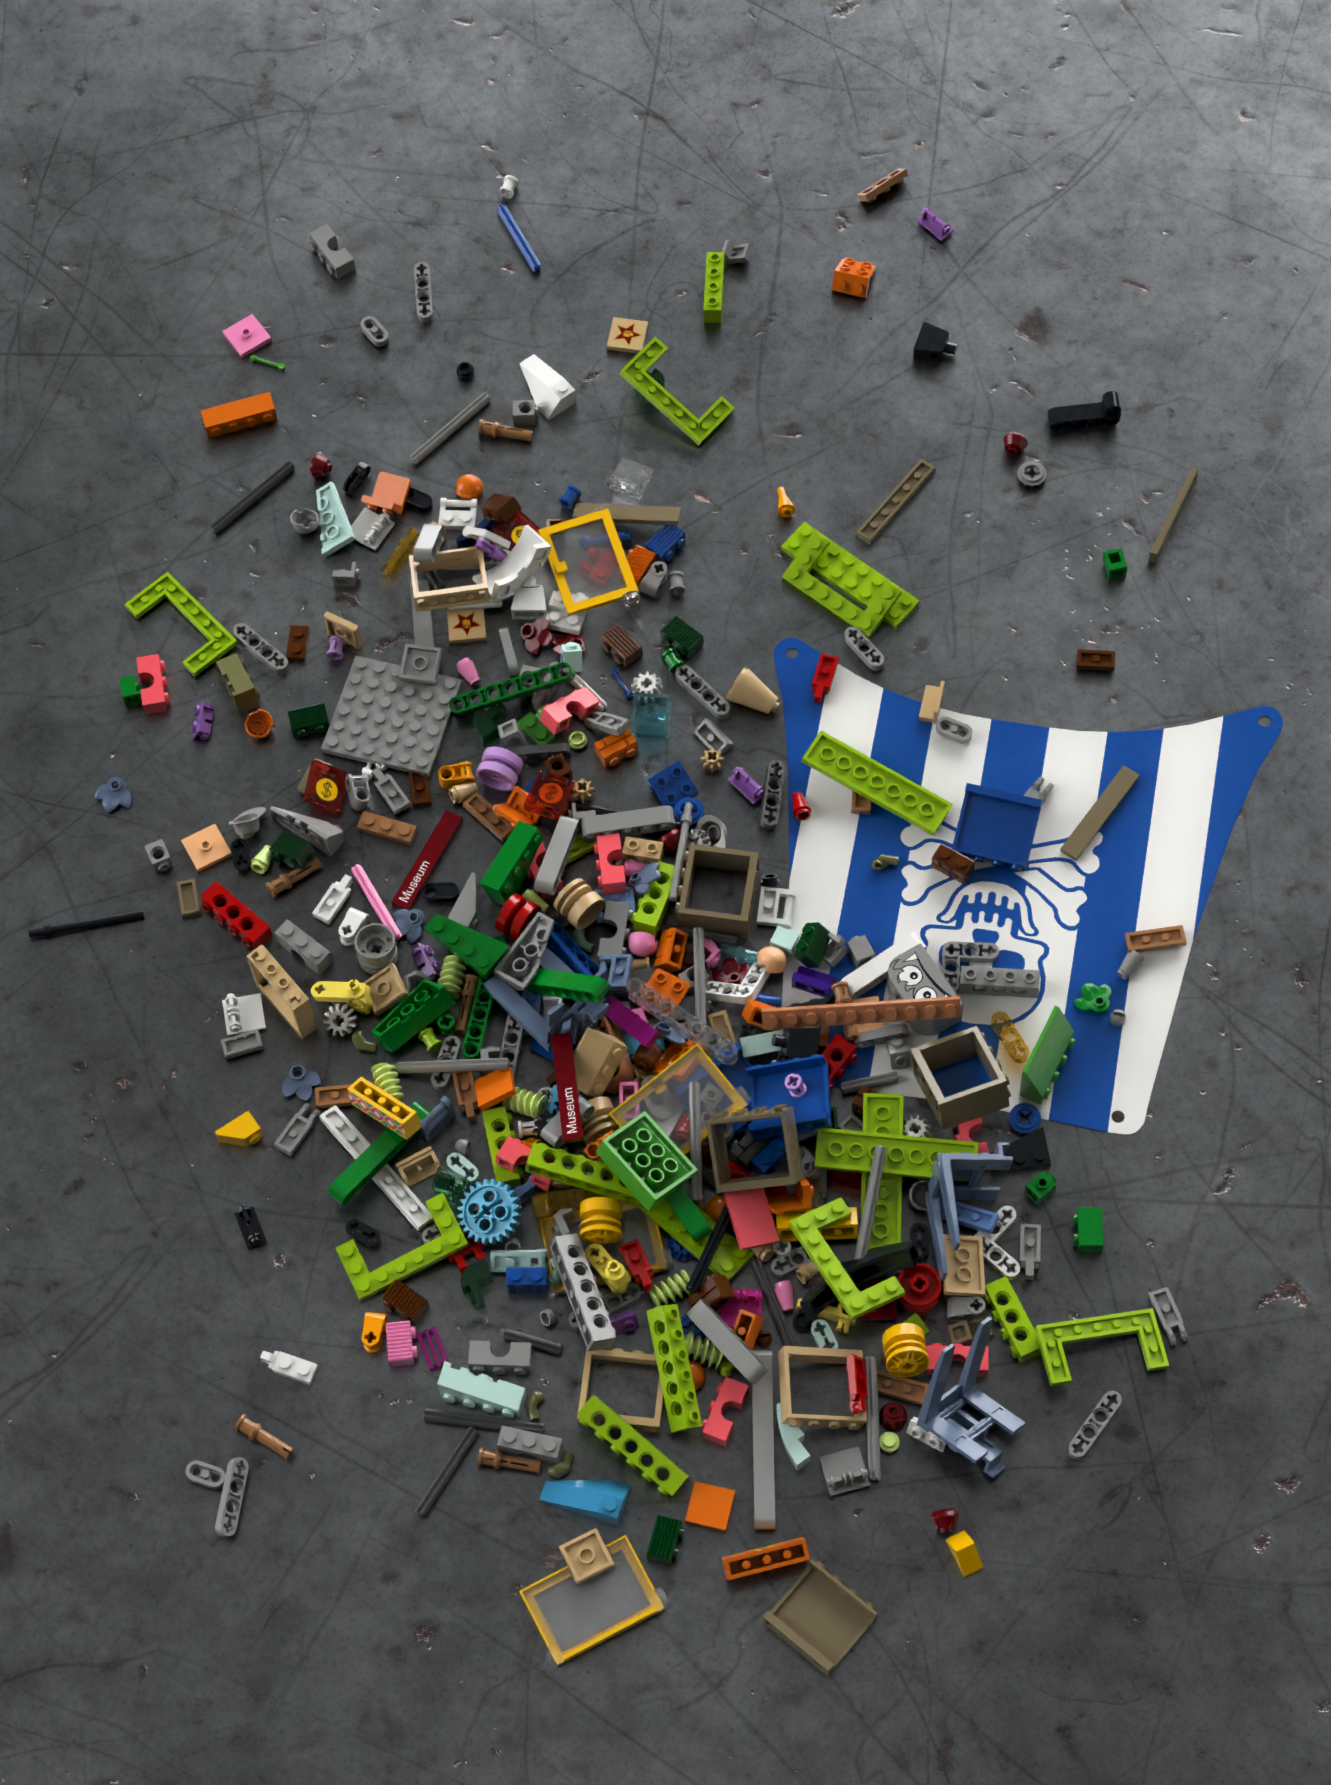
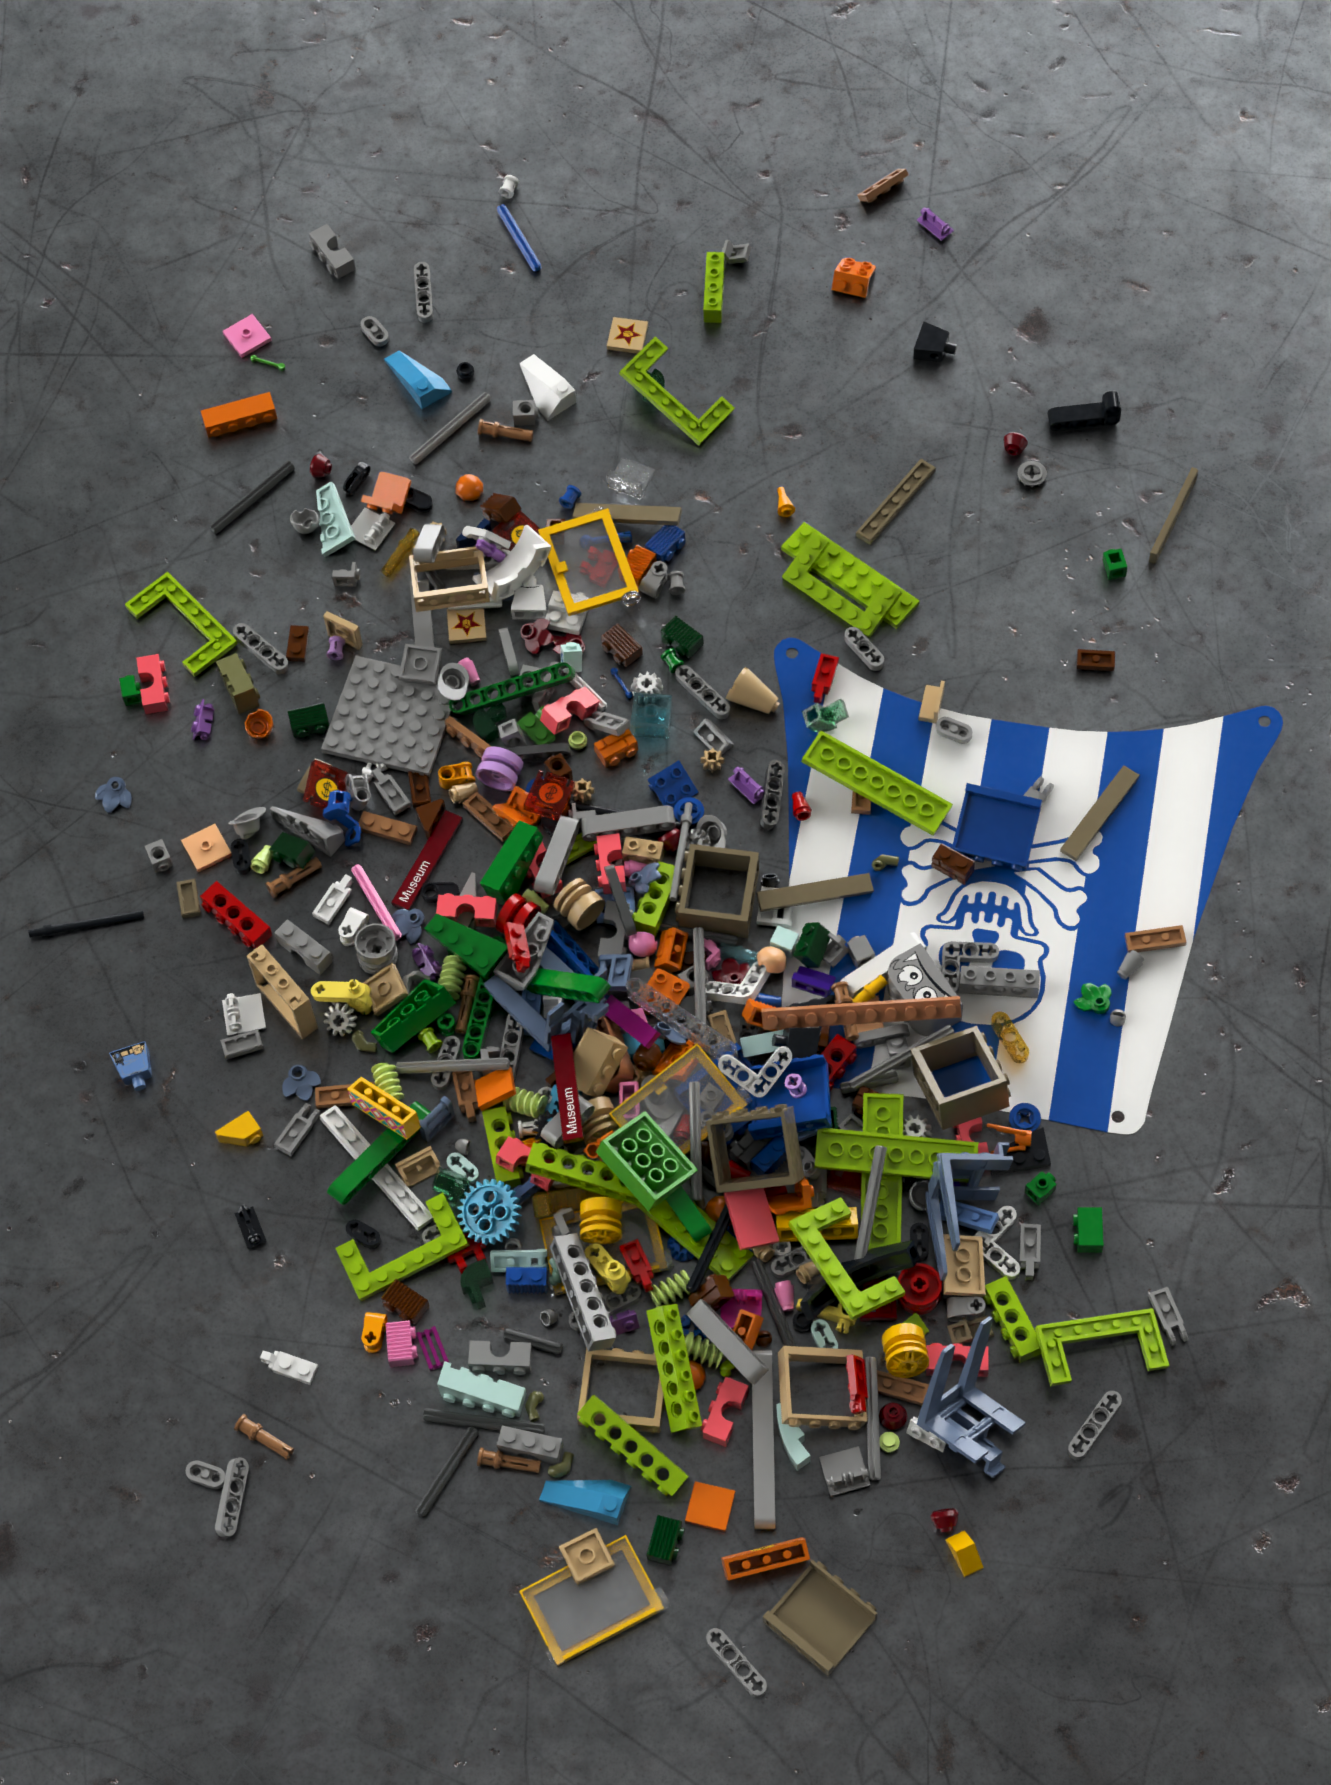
(133, 1064): none -> medium blue torso
(340, 812): none -> blue piece
(418, 380): none -> dark azure wedge
(430, 815): none -> reddish brown slope
(453, 681): none -> light grey piece
(456, 518): white plate -> none
(466, 737): none -> medium nougat plate
(482, 907): none -> coral arch
(517, 945): none -> red hinge
(579, 938): sand green arm -> none
(620, 900): none -> dark grey beam
(738, 1661): none -> light grey beam
(753, 1077): none -> white beam
(814, 892): none -> dark tan tile
(825, 718): none -> clear green brick
(869, 991): none -> yellow pin
(896, 1060): none -> light grey axle
(1022, 1137): none -> orange plant
(1047, 1057): bright green slope -> none

